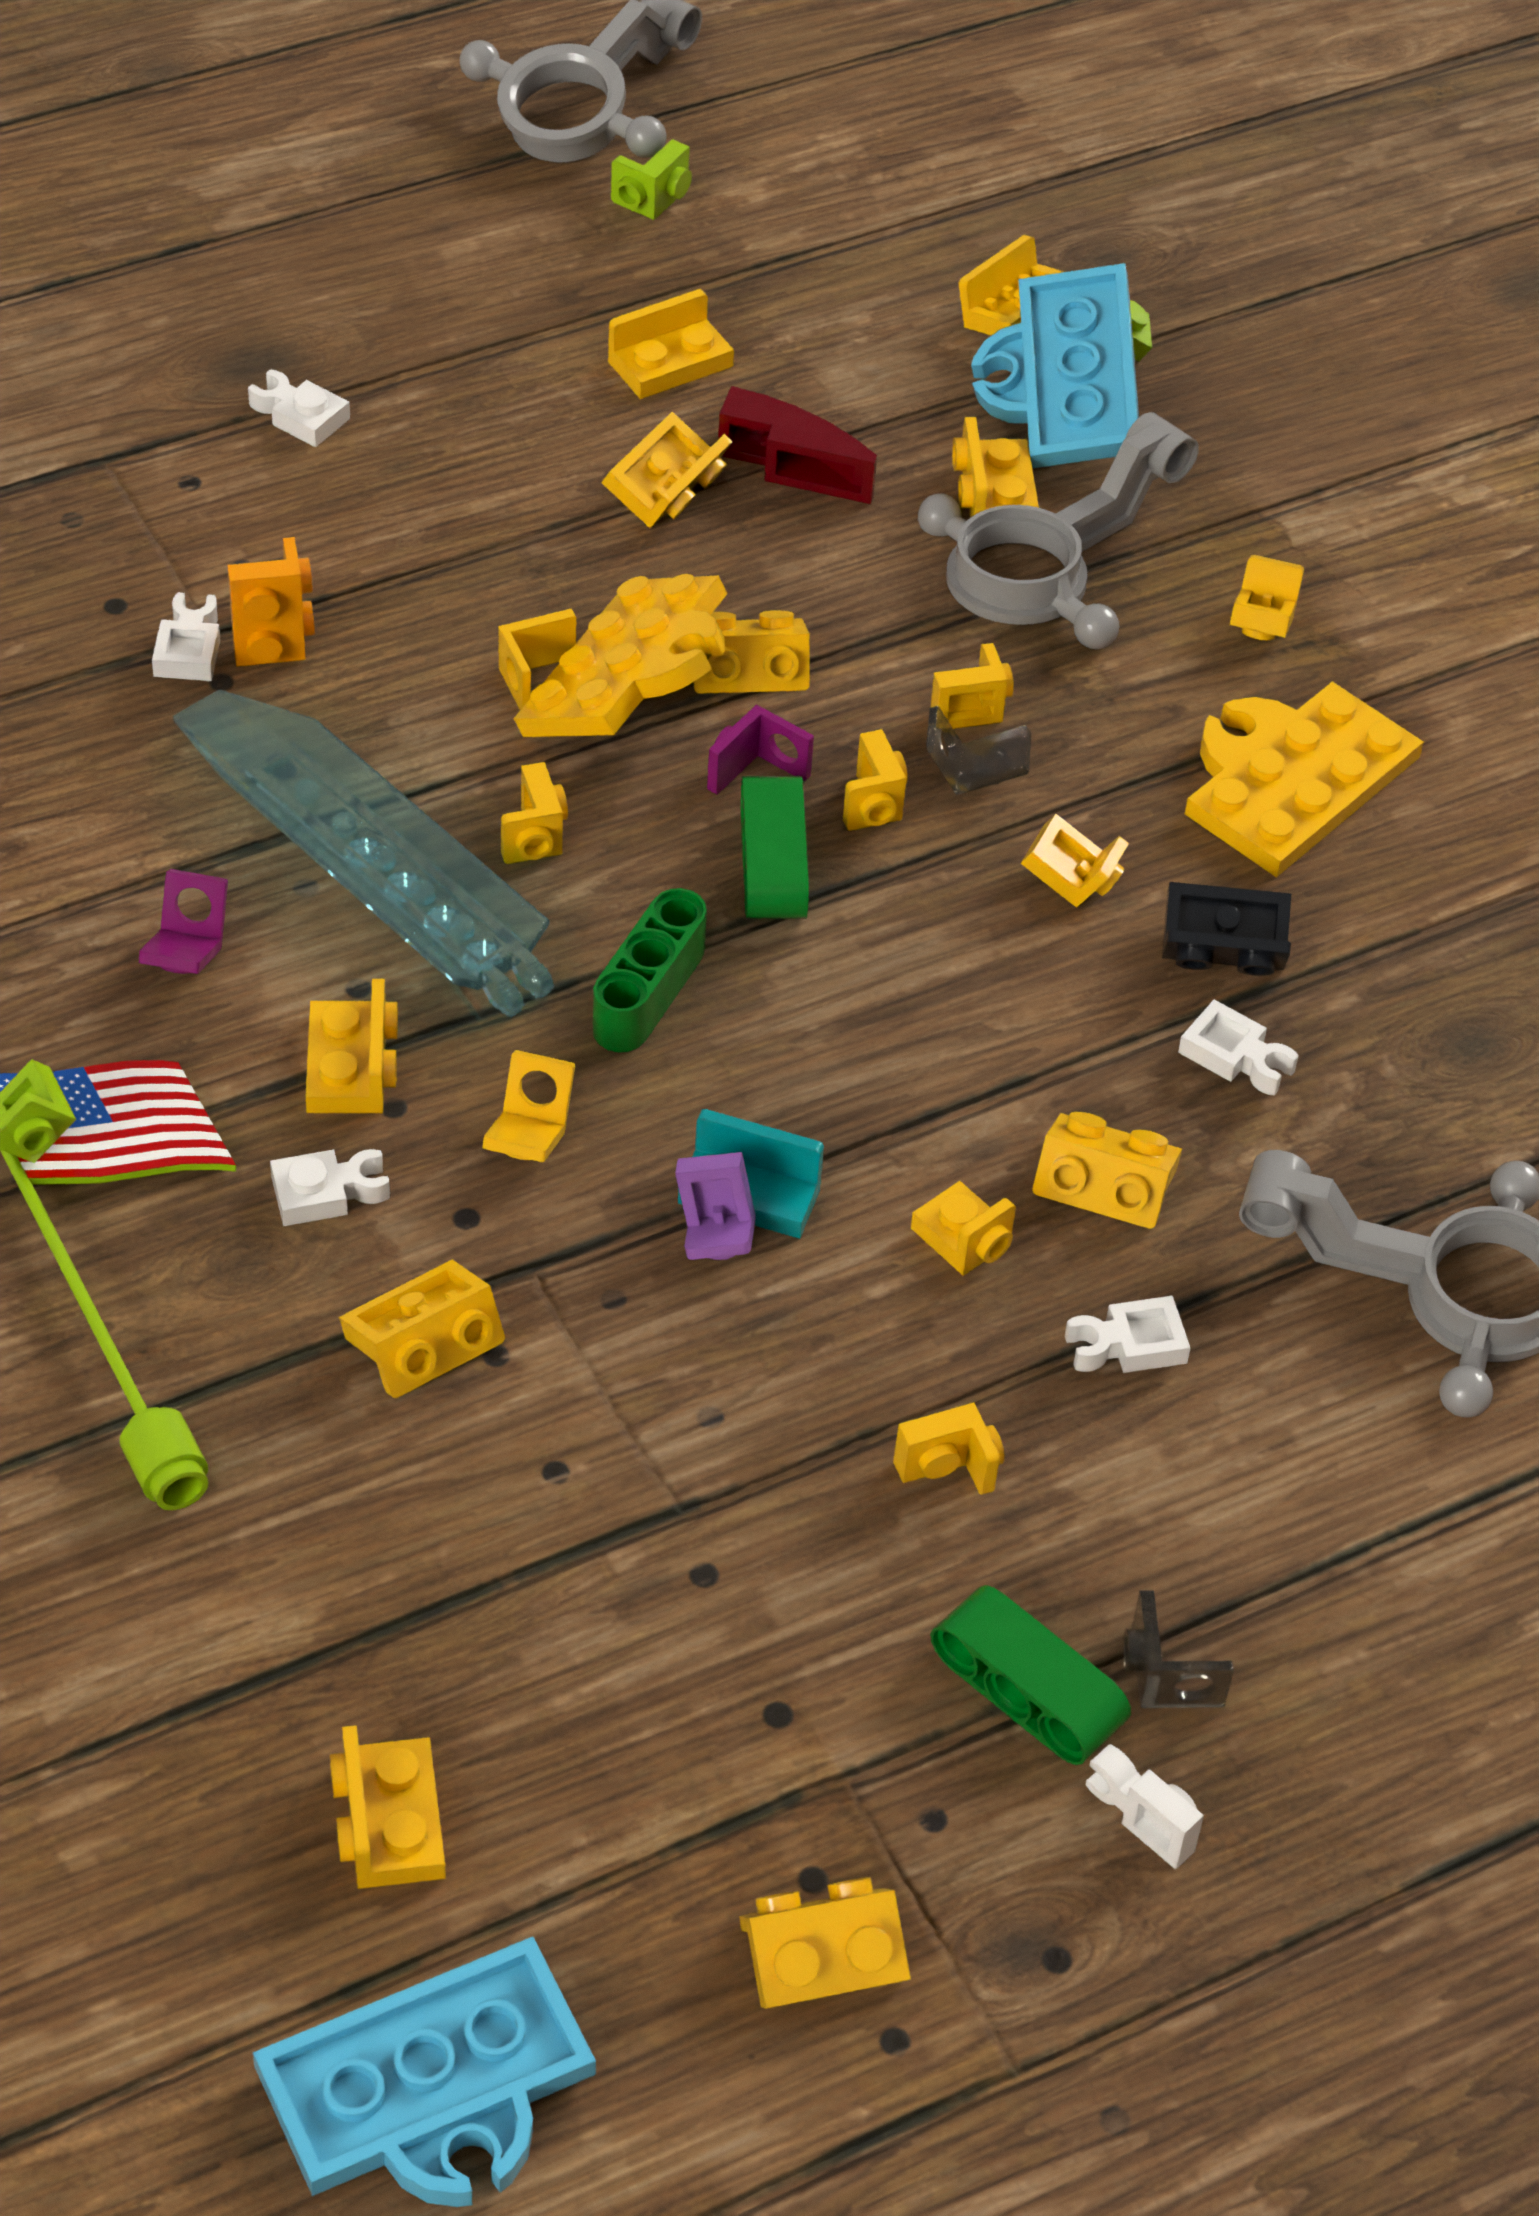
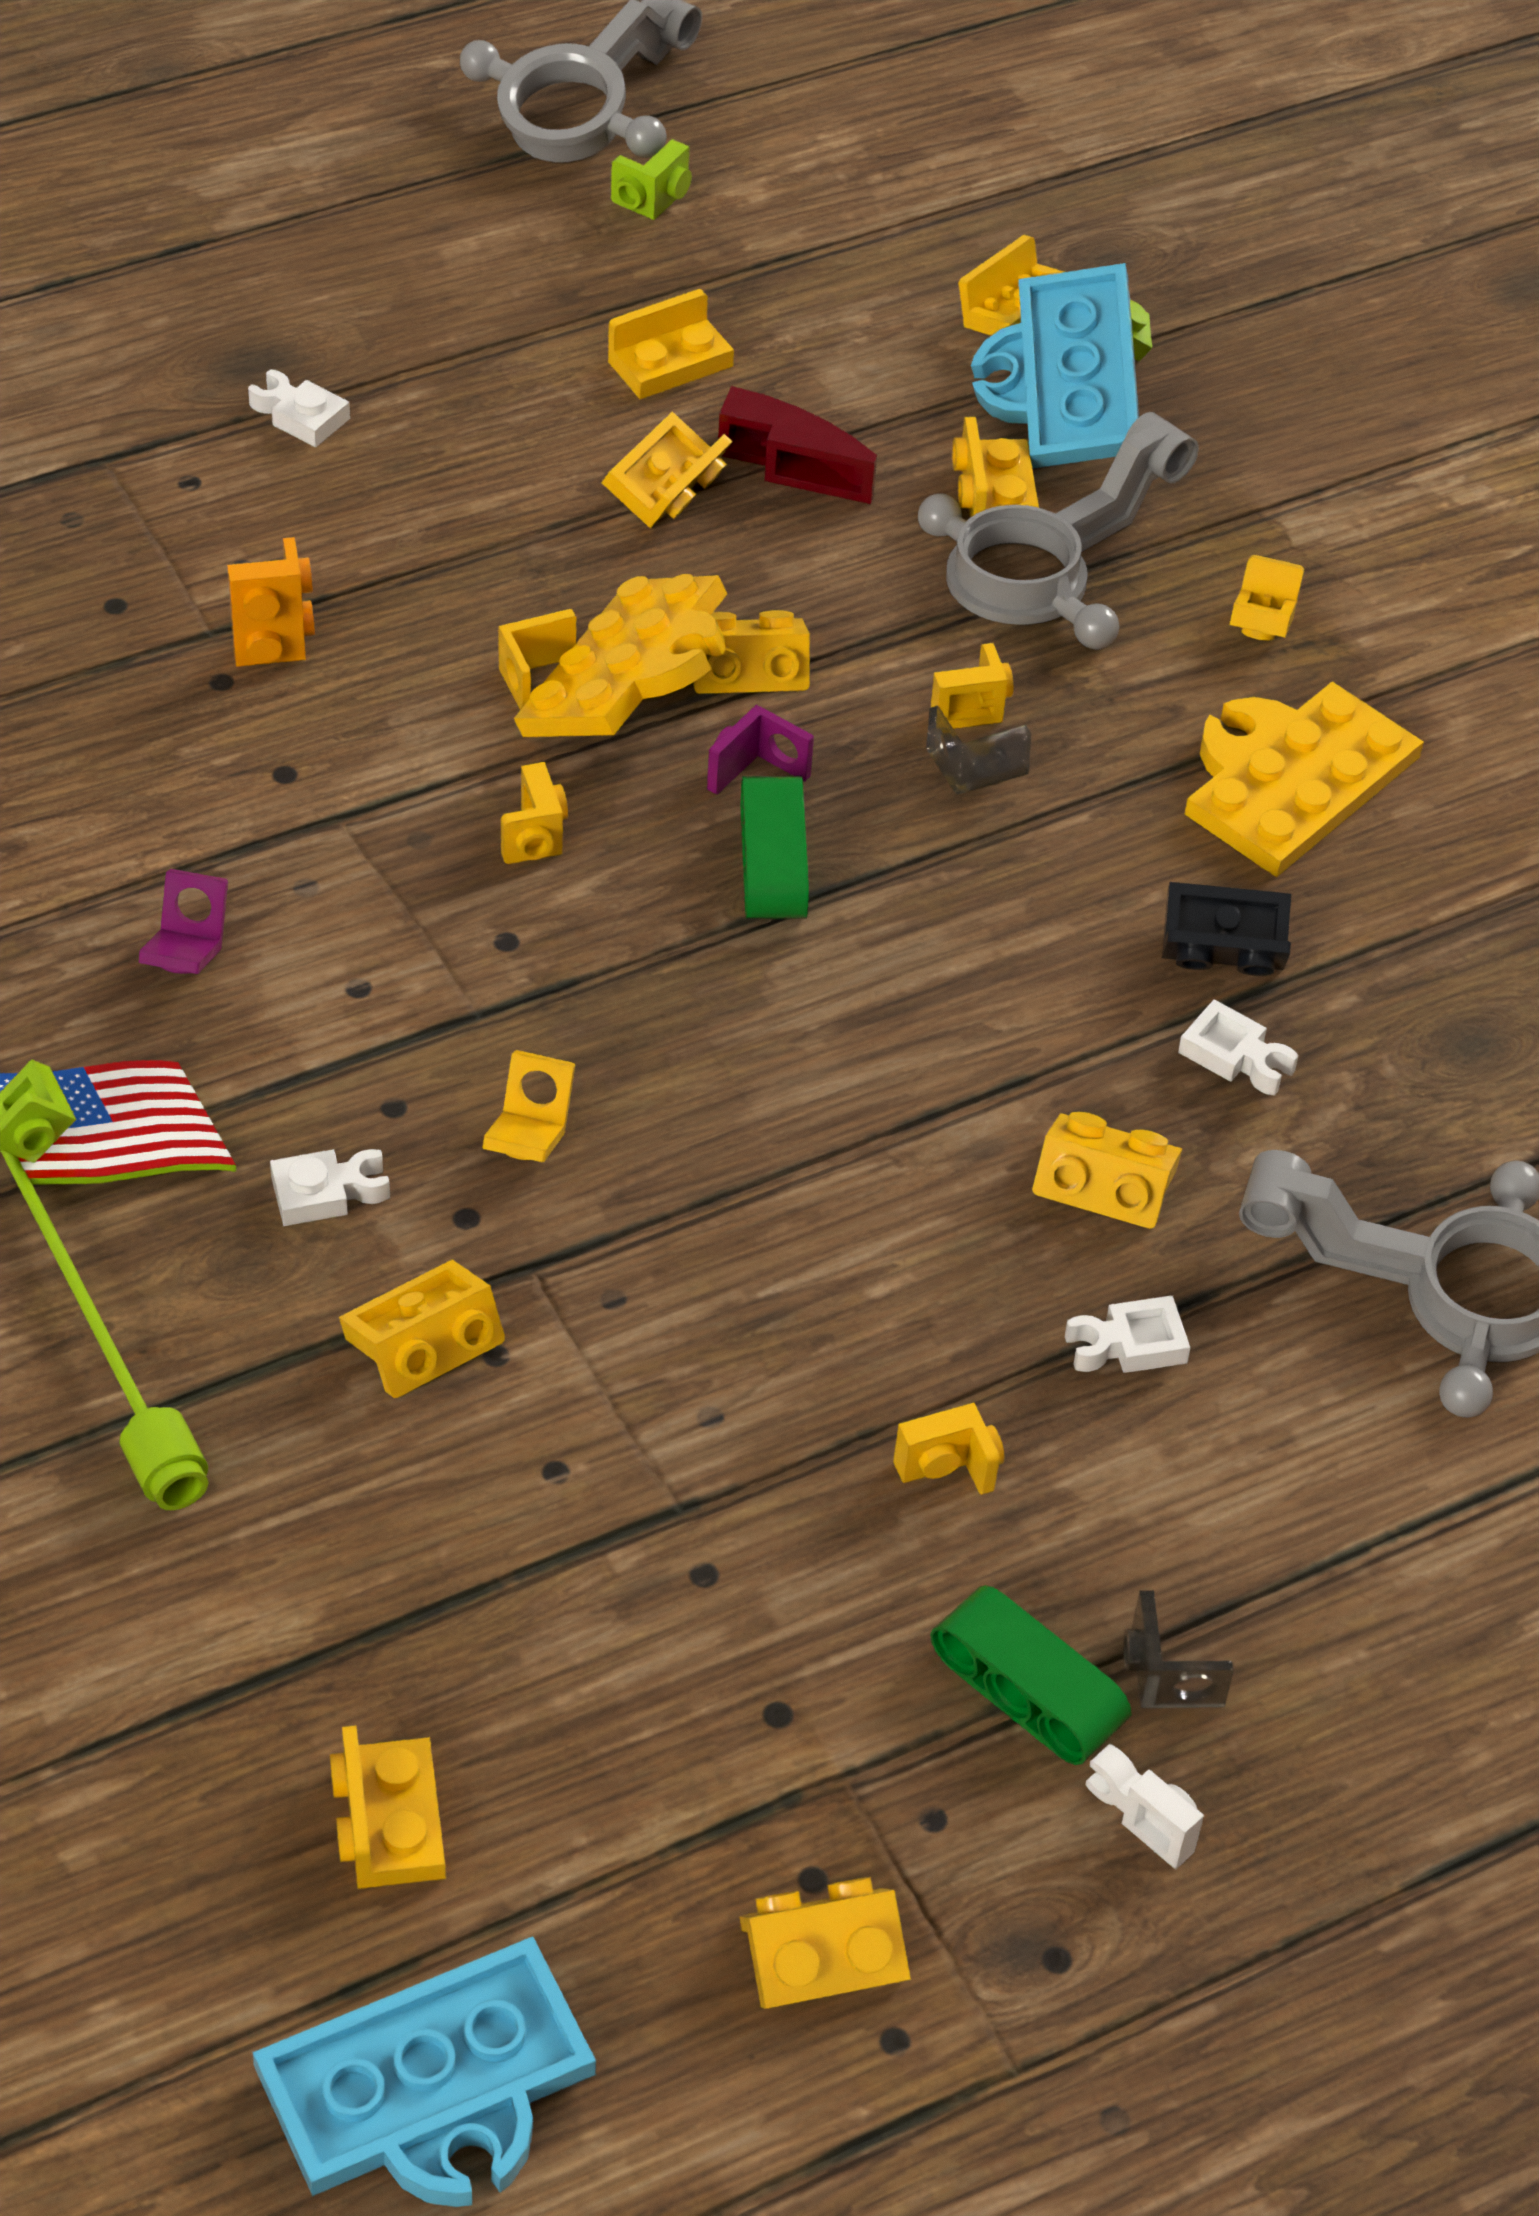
(188, 643): white plate -> none
(349, 1054): yellow bracket -> none
(374, 844): clear light blue hinge -> none
(649, 970): green beam -> none
(716, 1206): medium lavender bracket -> none
(779, 1166): teal panel -> none
(880, 786): yellow bracket -> none
(965, 1227): yellow bracket -> none
(1072, 862): yellow bracket -> none

